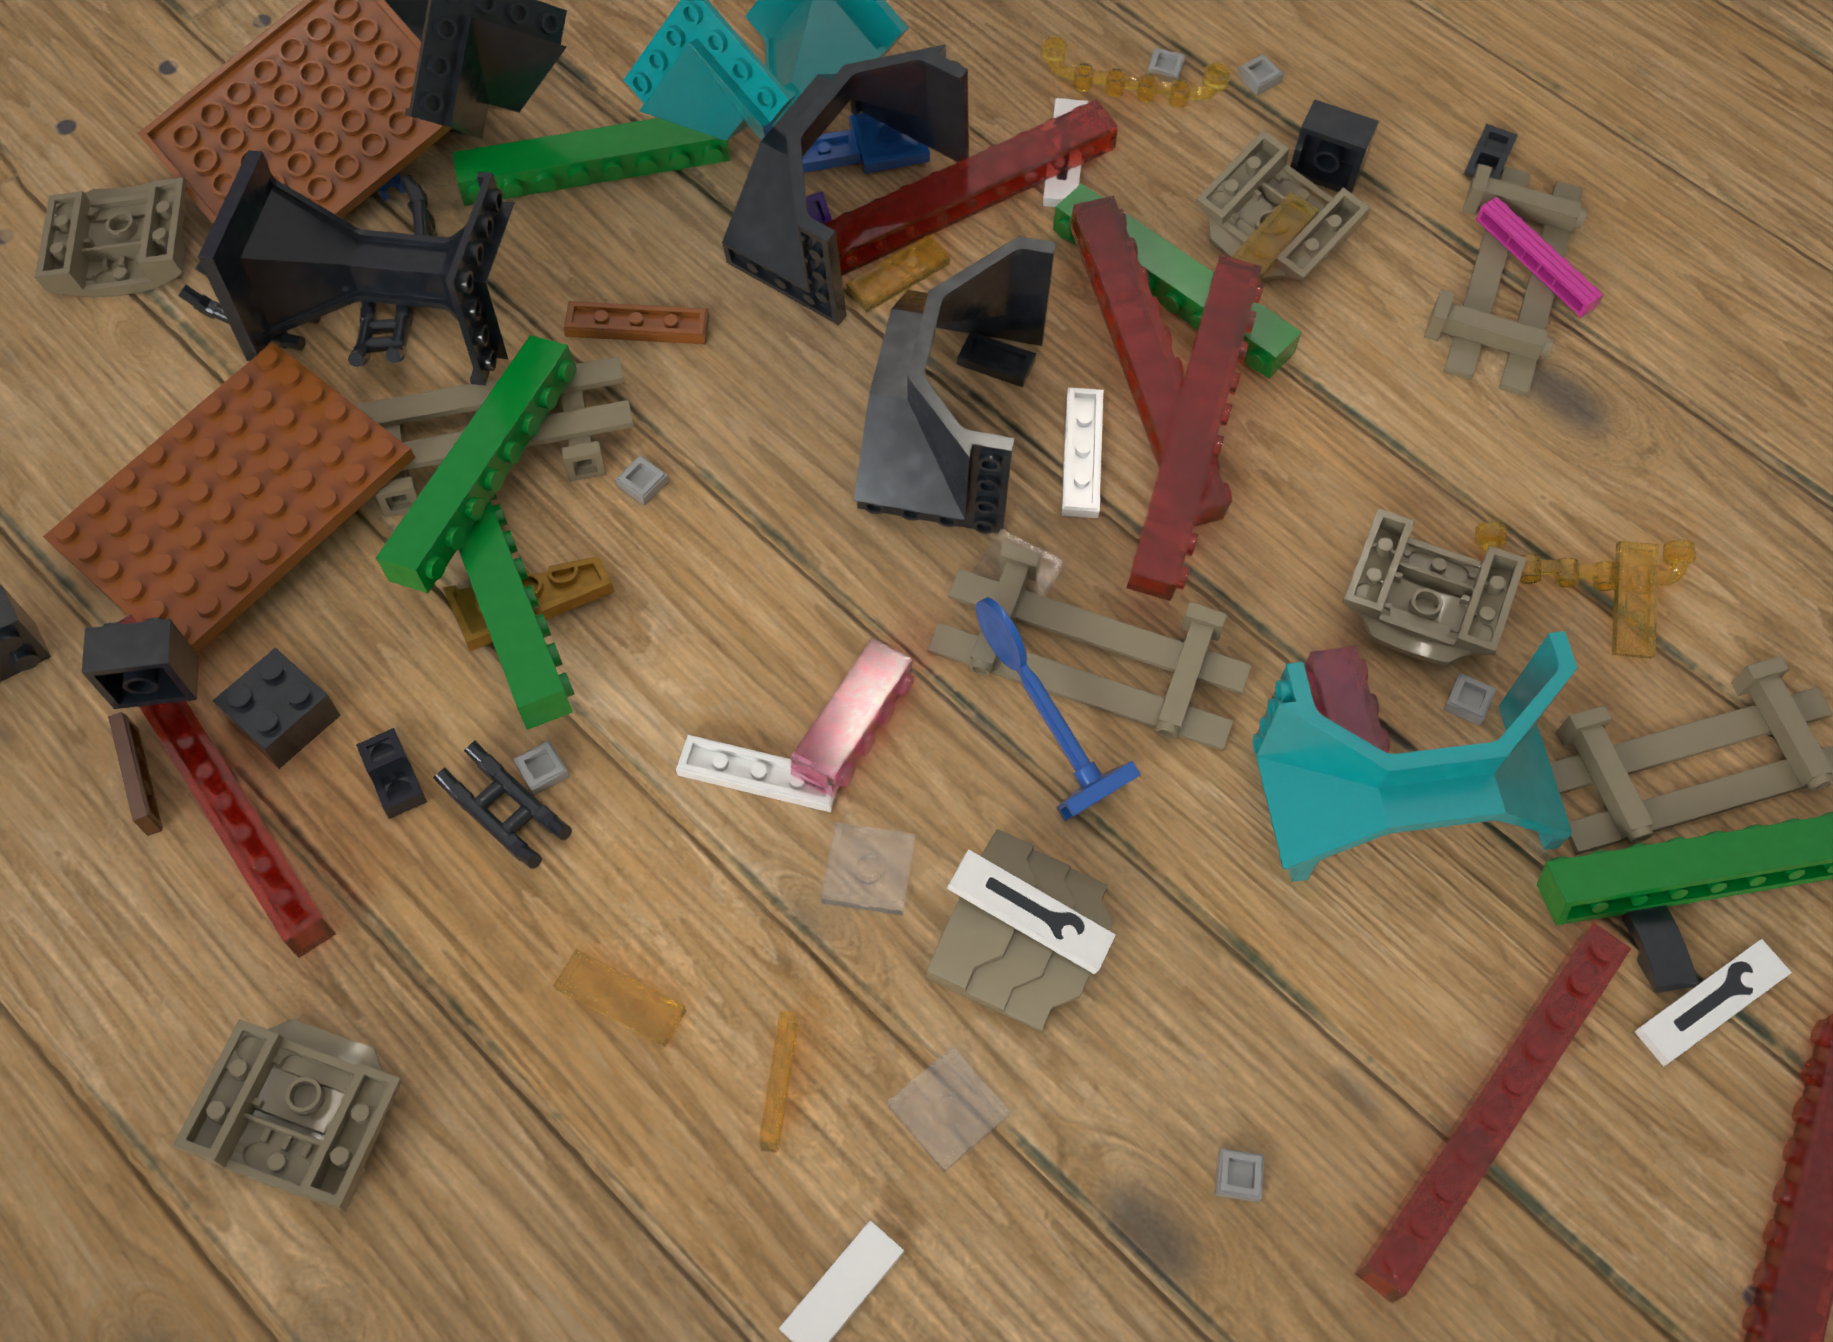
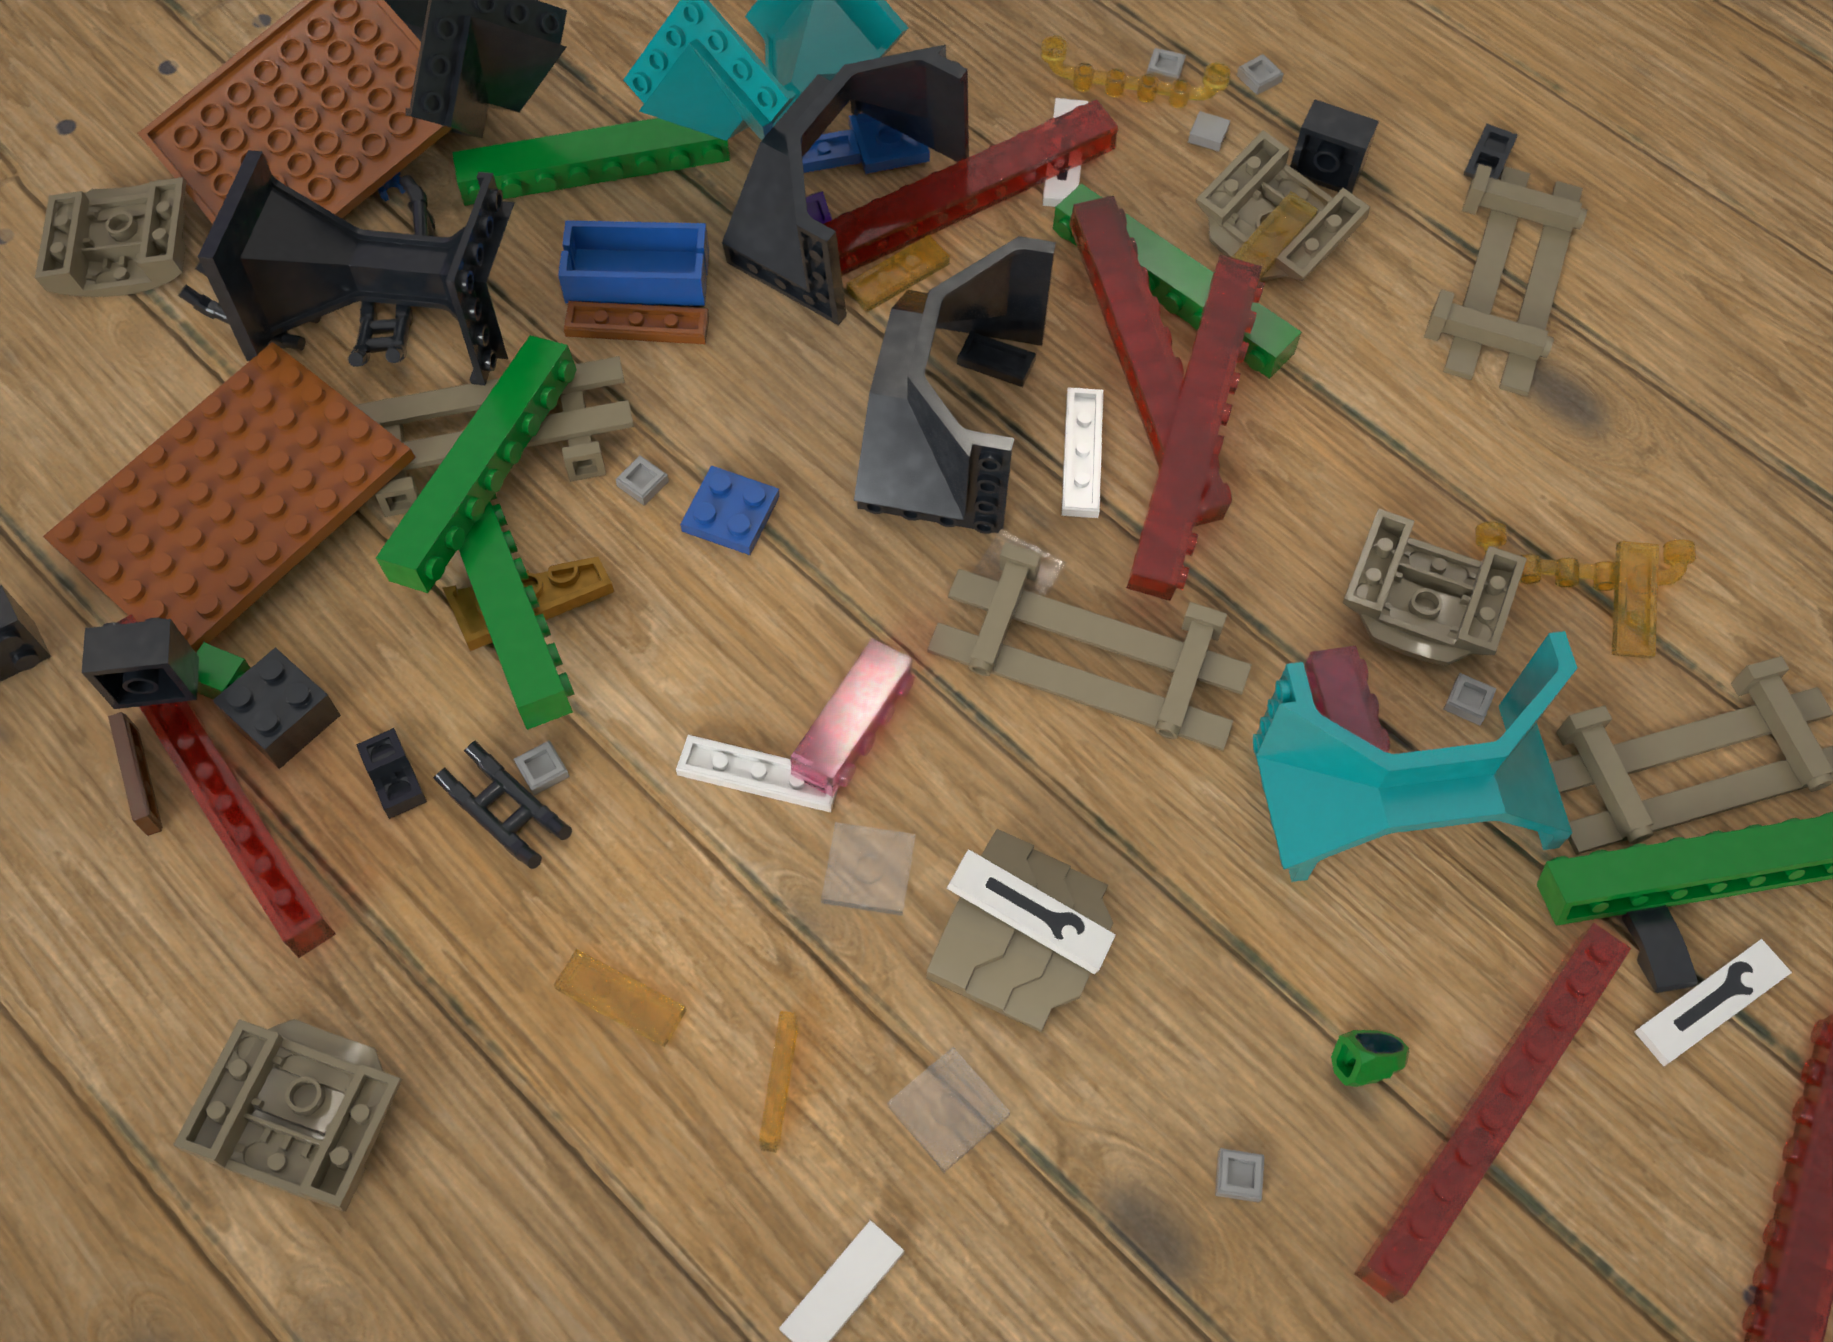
(218, 670): none -> green brick
(634, 262): none -> blue piece
(730, 510): none -> blue plate
(1009, 648): blue piece -> none
(1209, 131): none -> light grey tile
(1368, 1057): none -> green rock
(1539, 257): dark pink piece -> none

